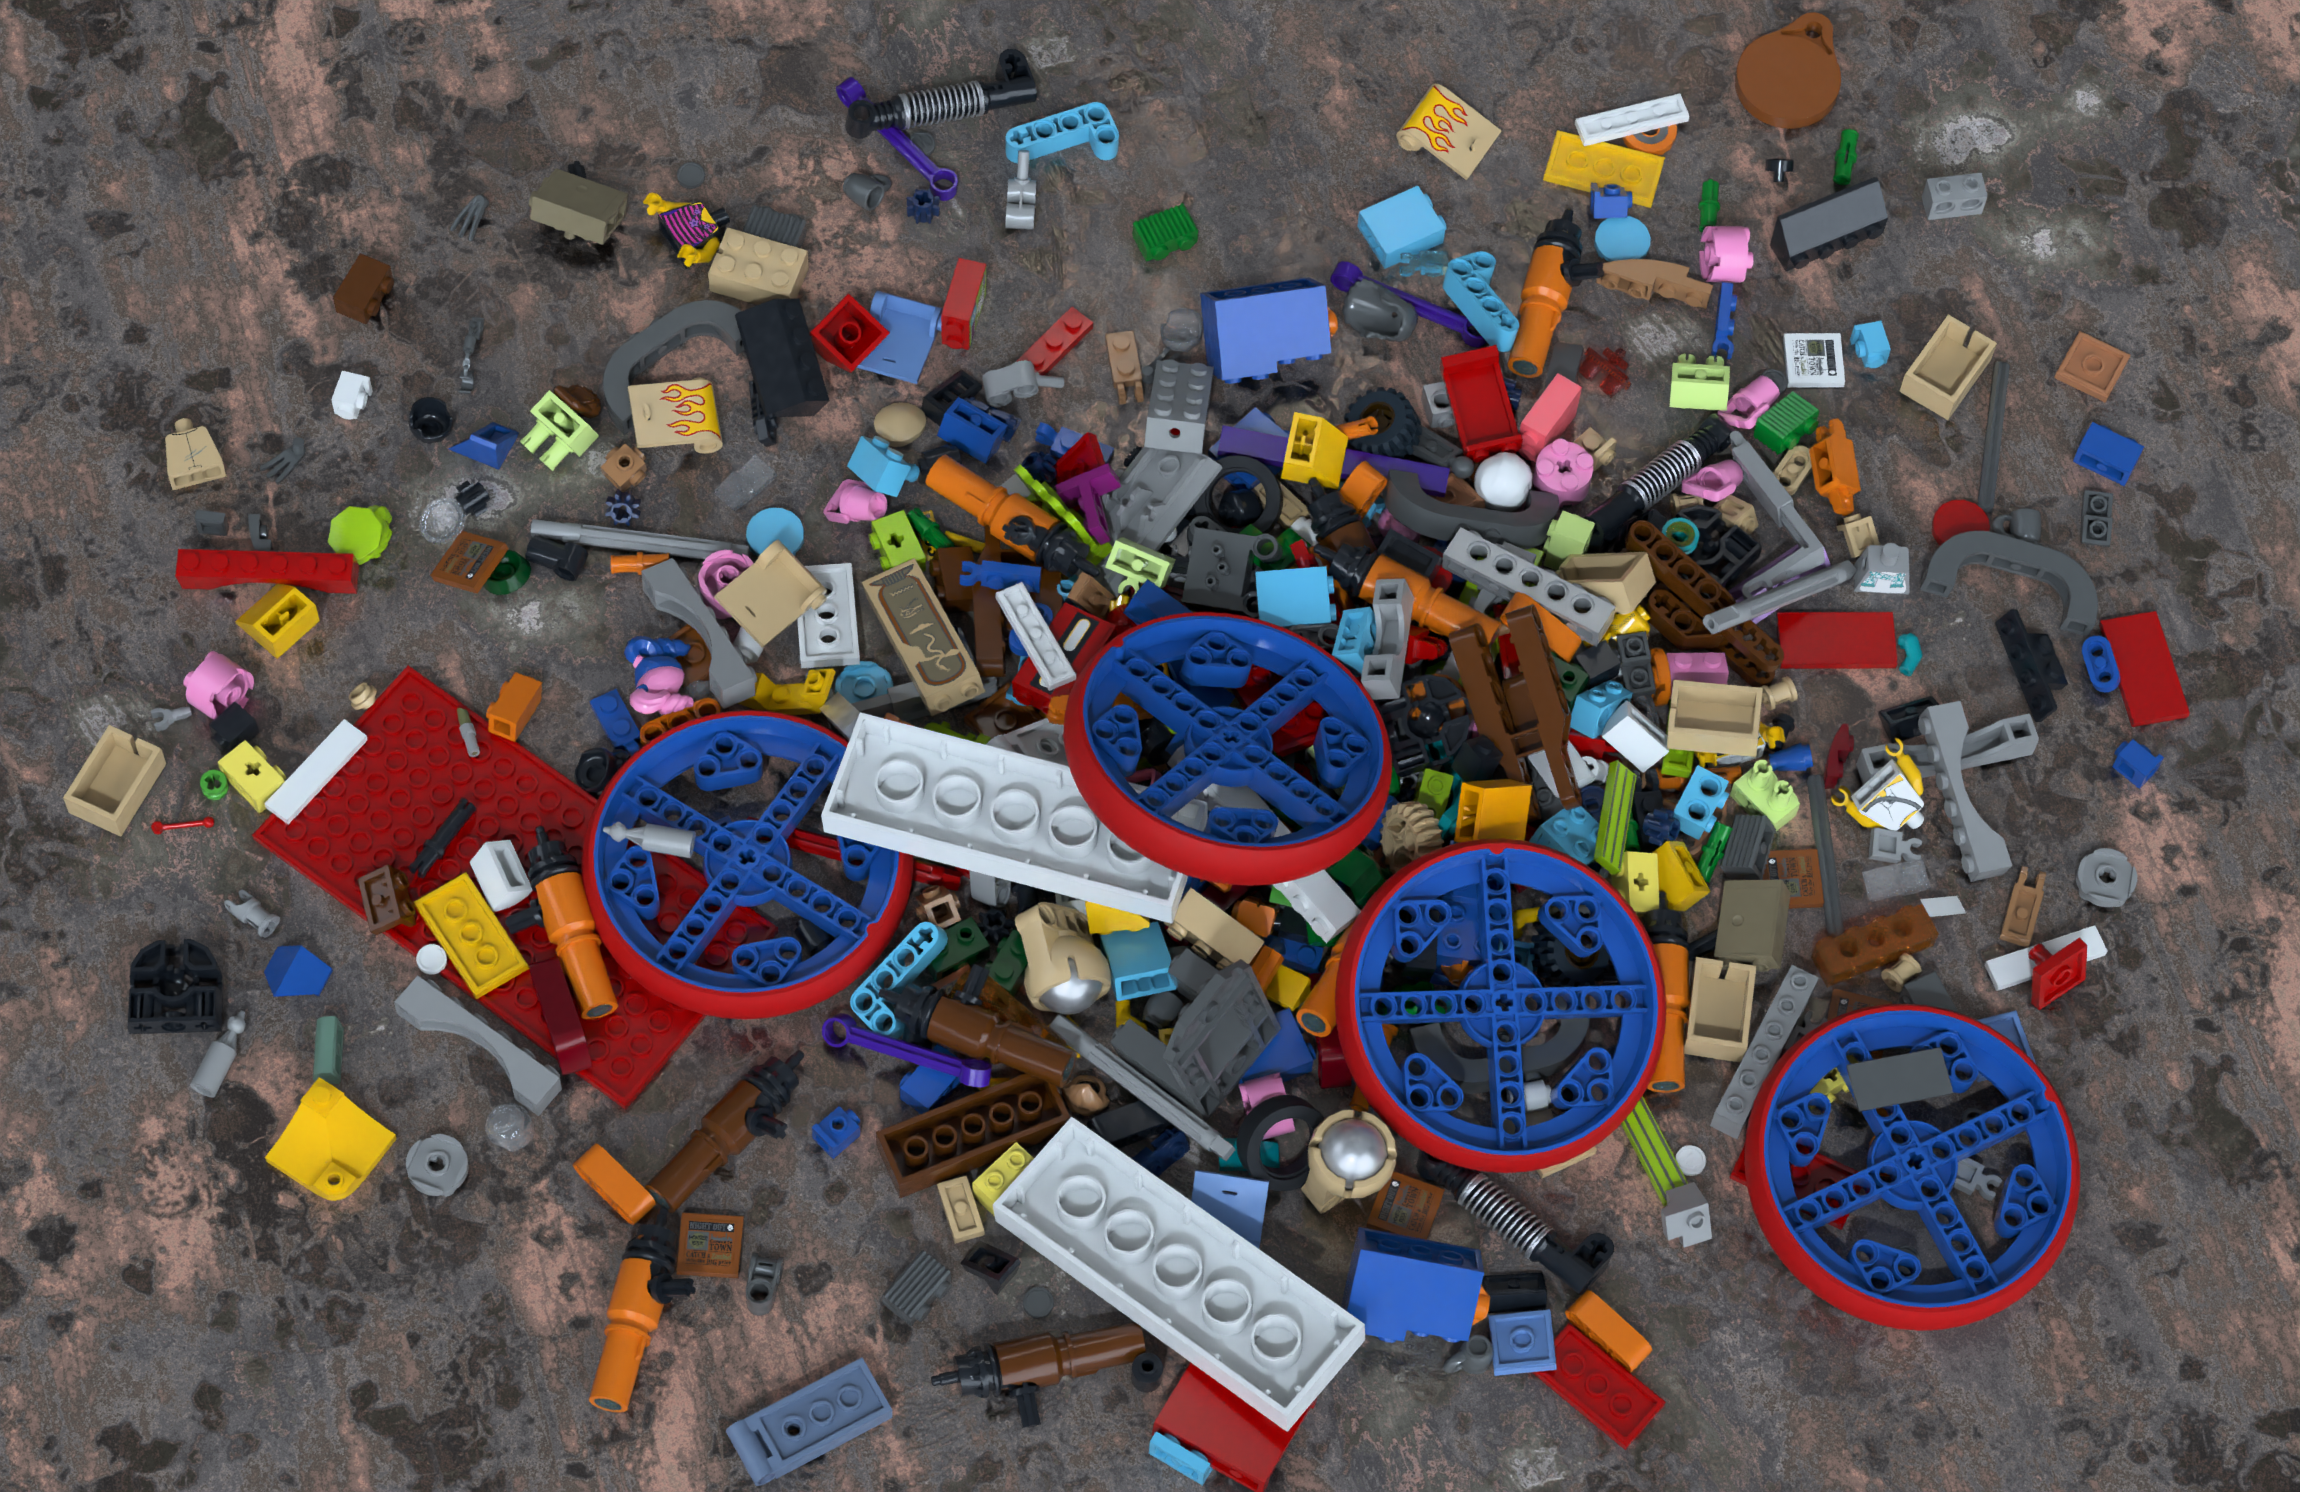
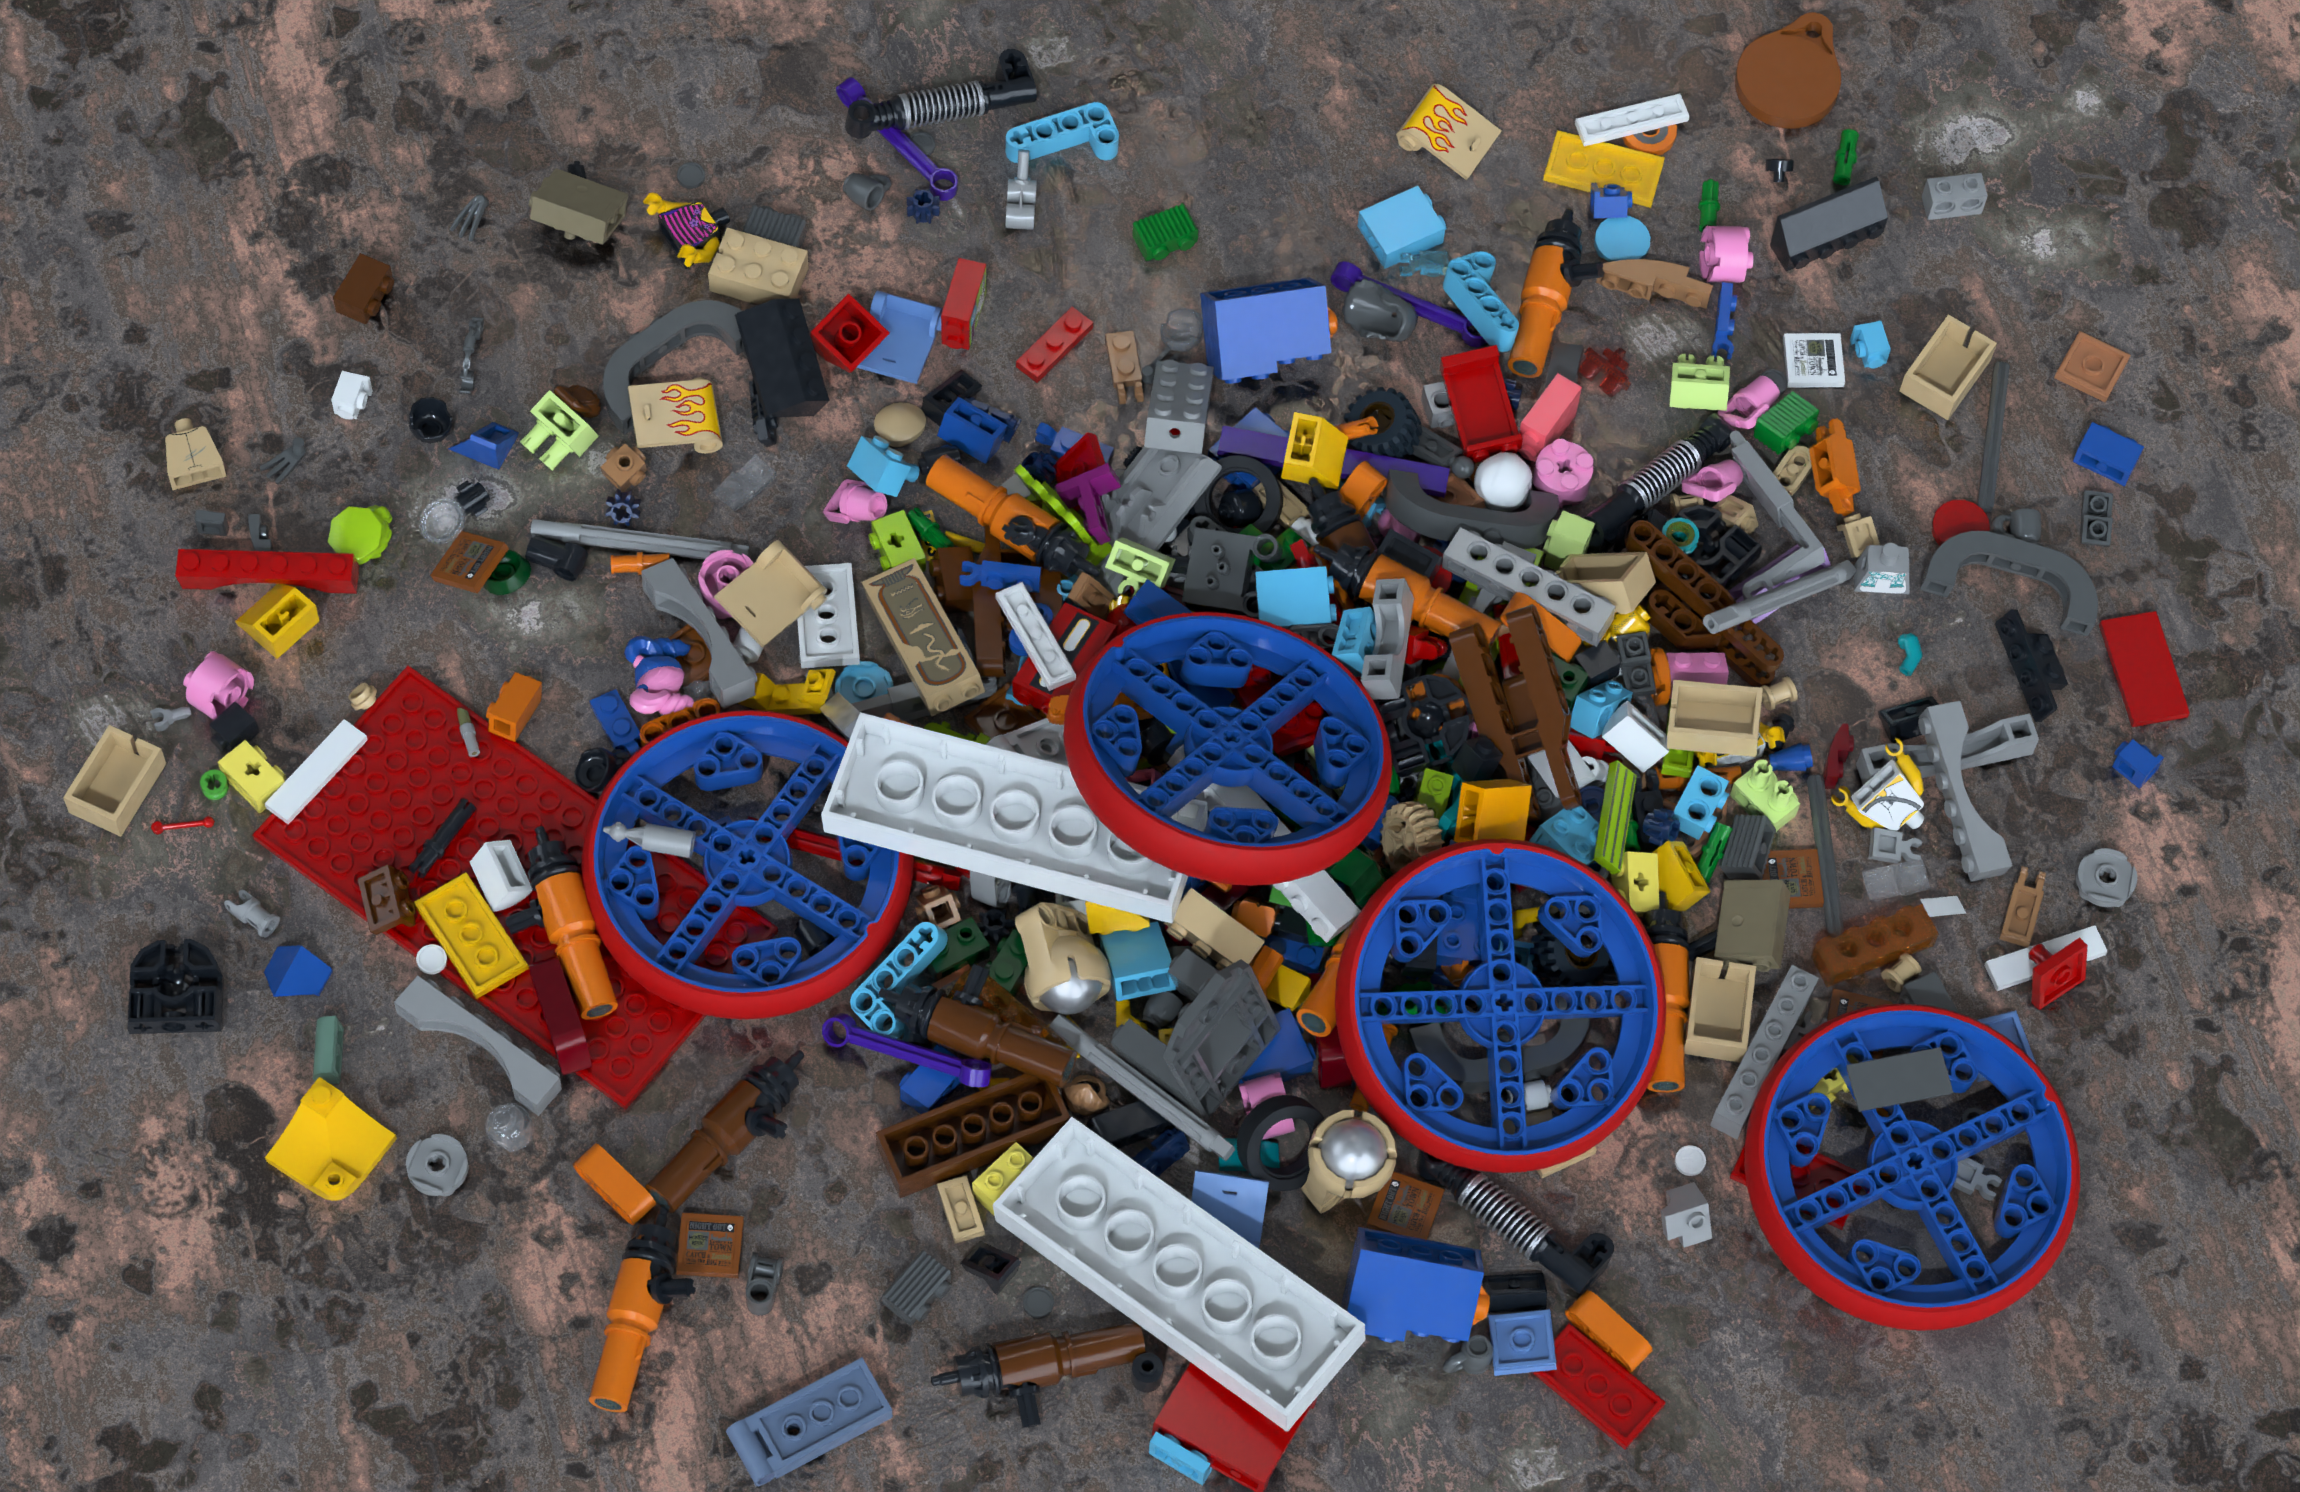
(218, 1058): light grey wheel -> none
(774, 525): medium azure tile -> none
(834, 1140): blue brick -> none
(1020, 379): light grey beam -> none
(1600, 449): tan bracket -> none
(1653, 1150): lime tile -> none
(1837, 640): red tile -> none
(2102, 665): blue plate -> none

